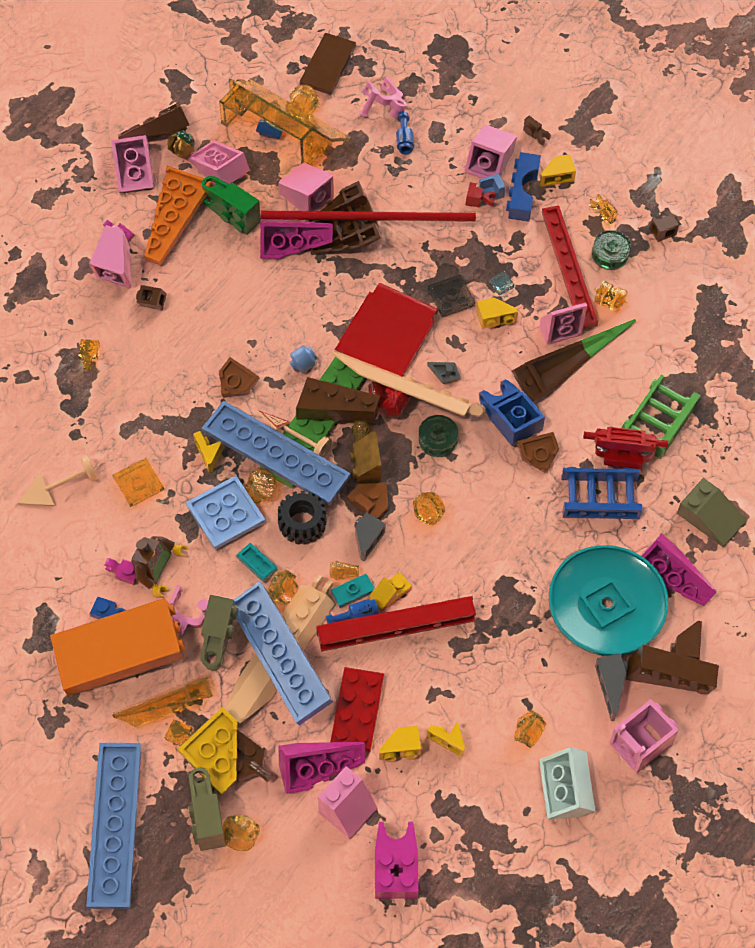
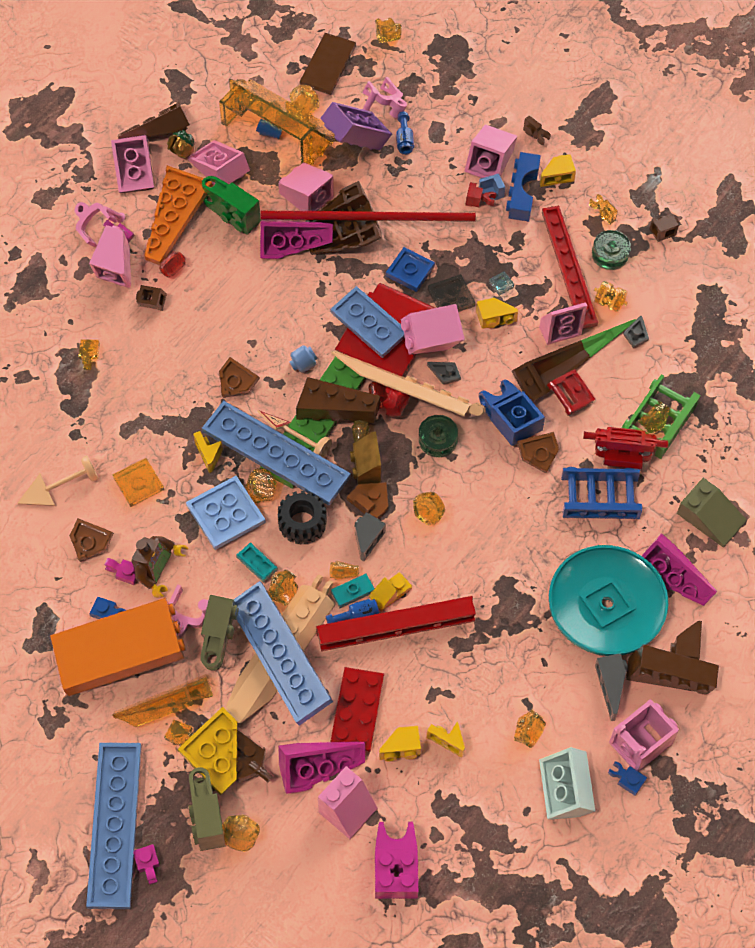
(86, 213): none -> bright pink piece
(89, 539): none -> dark orange plate
(146, 861): none -> dark pink plate
(172, 264): none -> clear red brick
(355, 126): none -> medium lavender brick
(368, 321): none -> medium blue plate
(387, 30): none -> clear yellow hair
(410, 269): none -> blue plate
(432, 330): none -> bright pink slope
(576, 390): none -> red plate
(630, 779): none -> blue plate
(636, 332): none -> dark grey piece
(656, 418): none -> clear yellow hair

